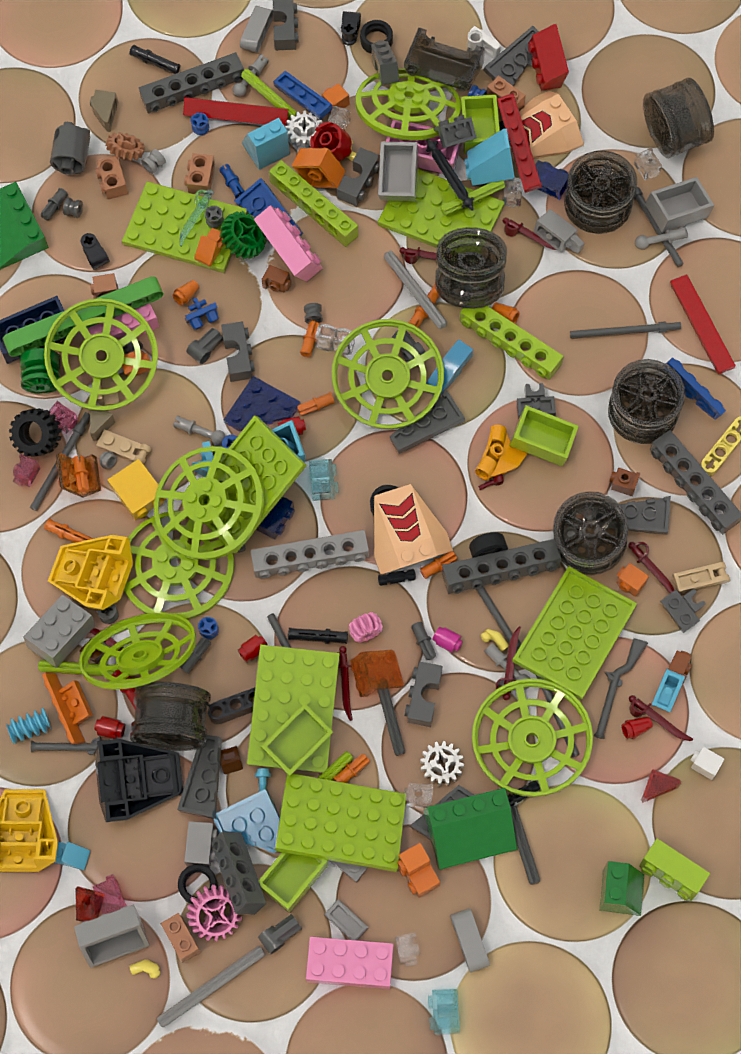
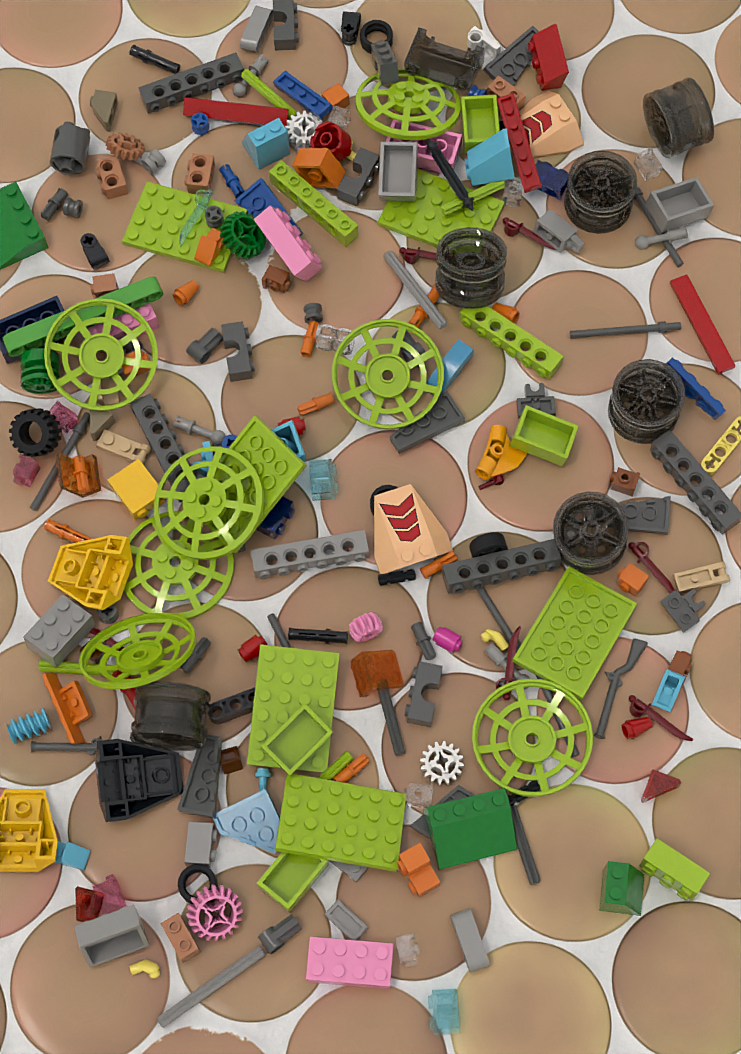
(107, 459): light grey plate -> none
(109, 727): red brick -> none
(142, 408): none -> dark grey brick
(194, 317): blue hips -> none
(206, 624): blue wheel -> none
(238, 873): dark grey brick -> none
(262, 401): clear blue plate -> none
(345, 681): dark red sword -> none
(456, 132): dark grey bracket -> none
(706, 762): white brick -> none

